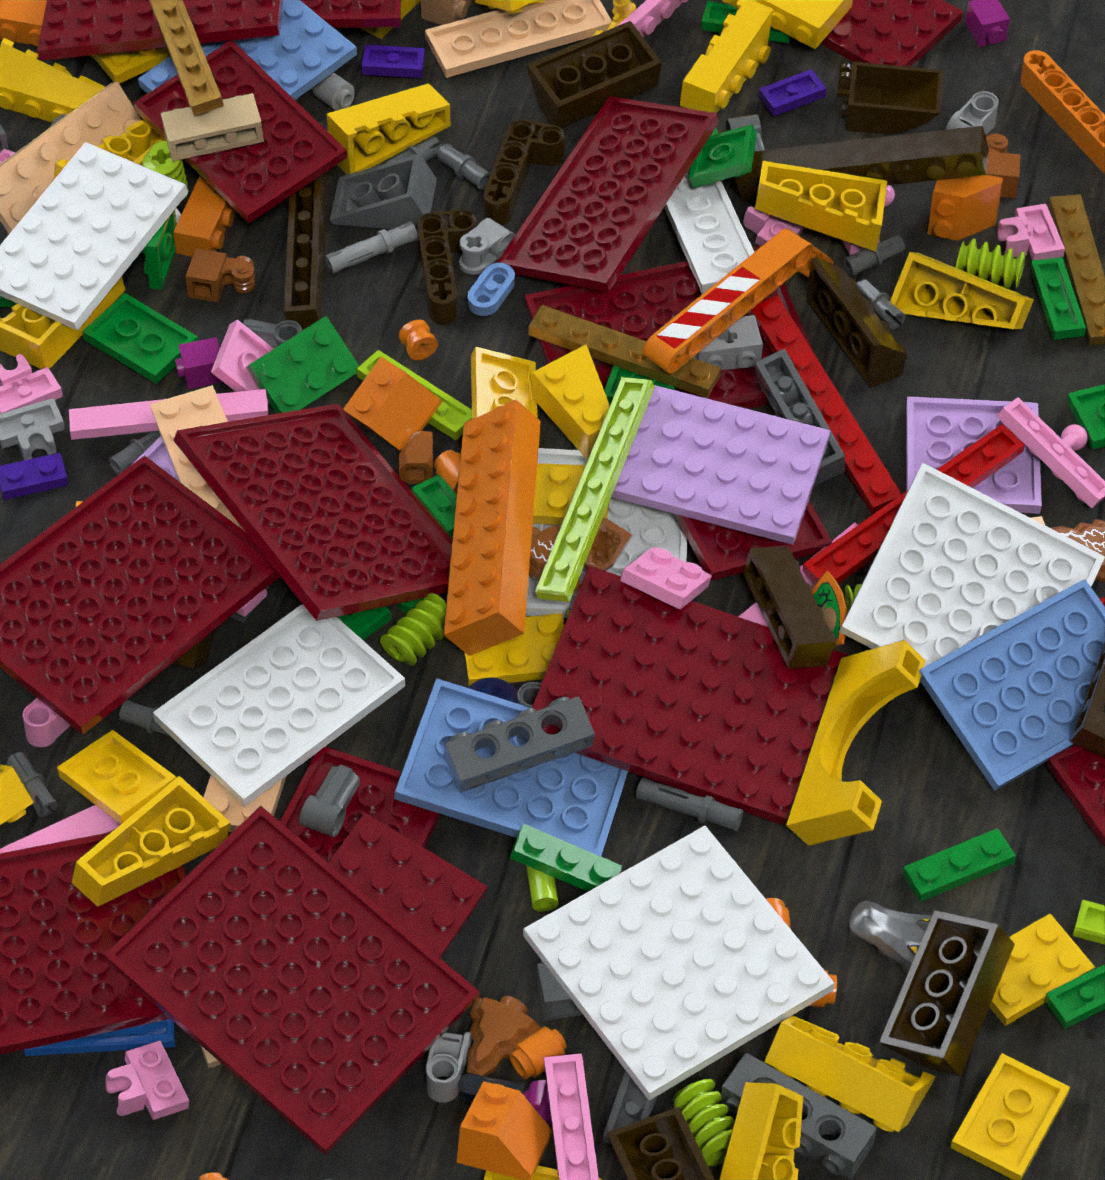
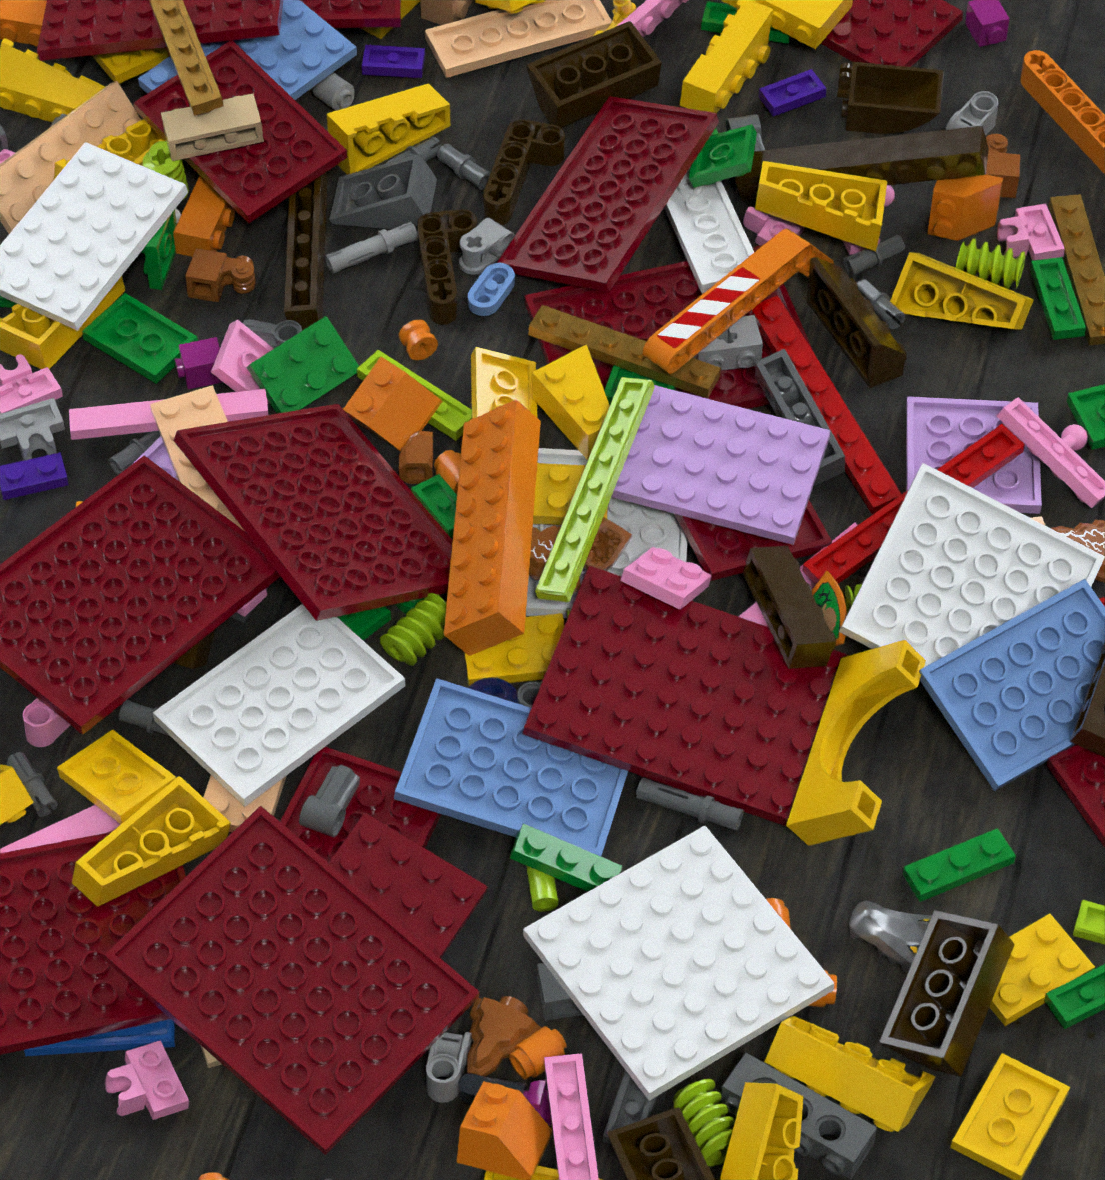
(473, 771): dark grey brick -> none

